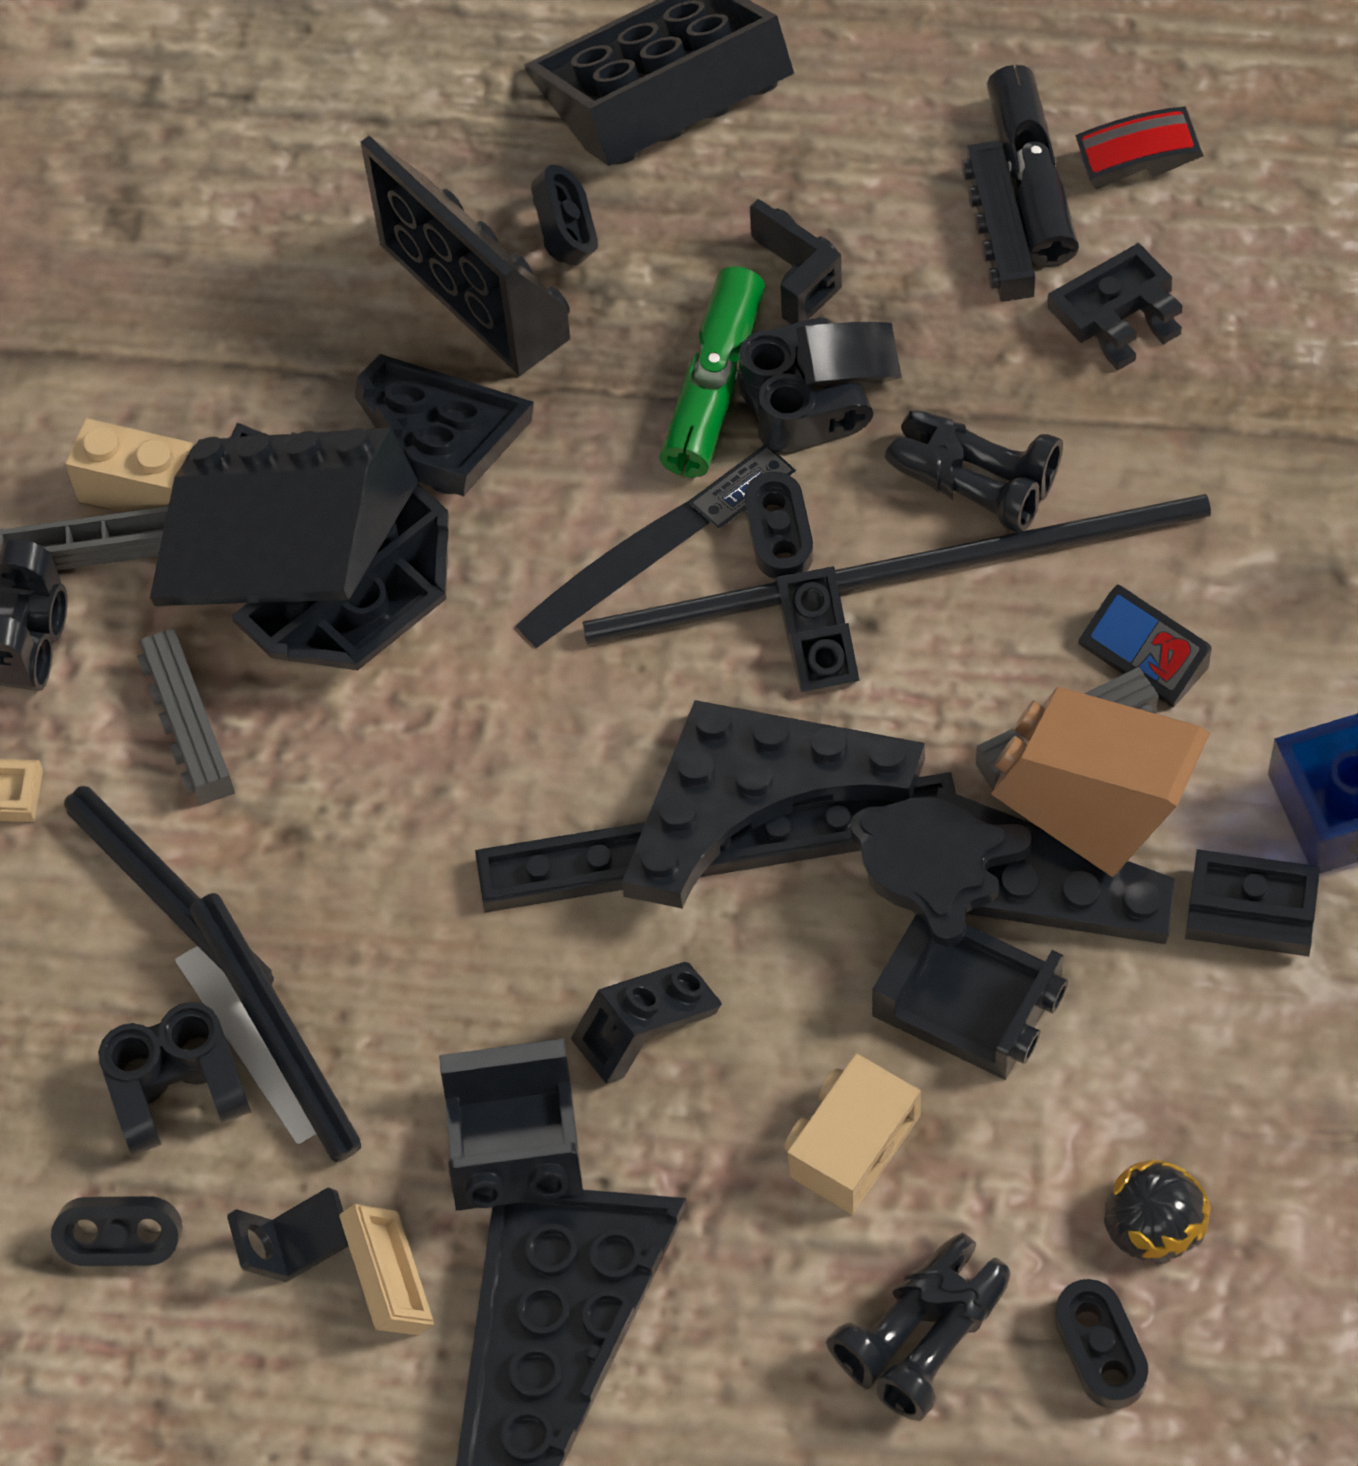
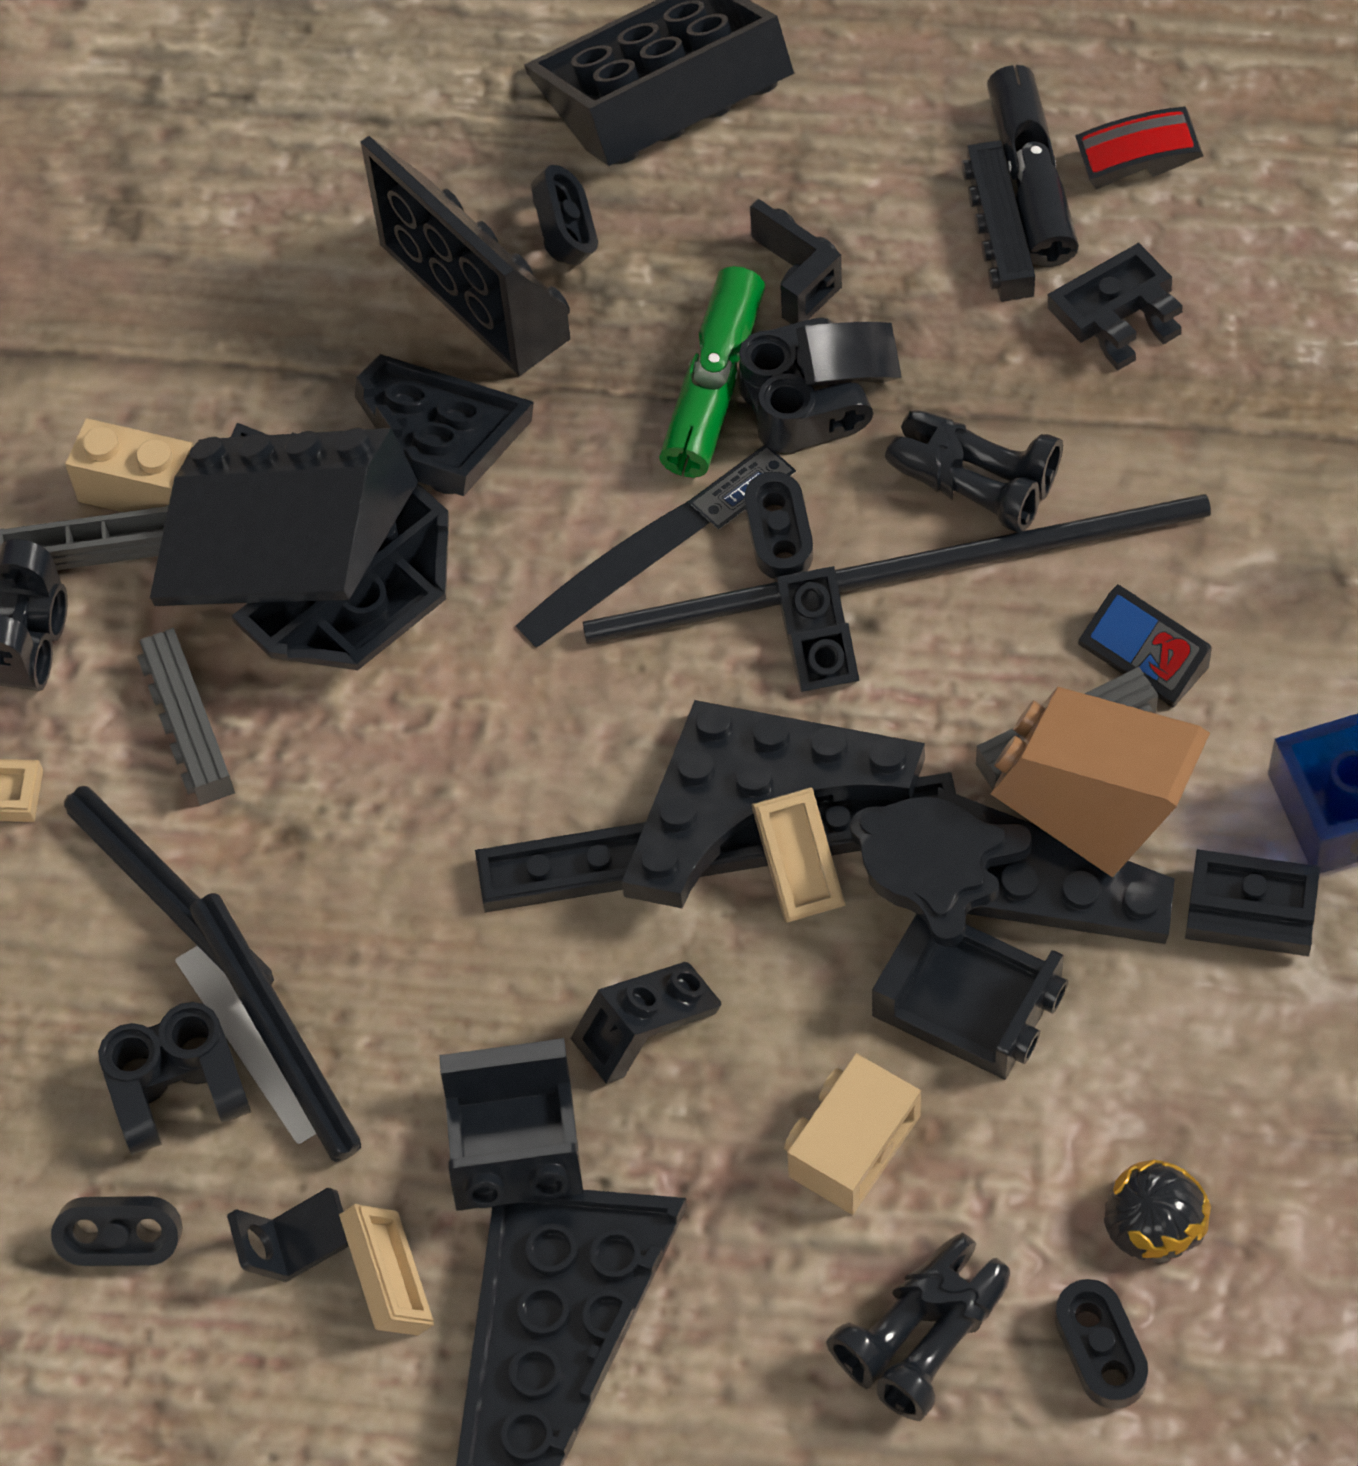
(798, 854): none -> tan tile

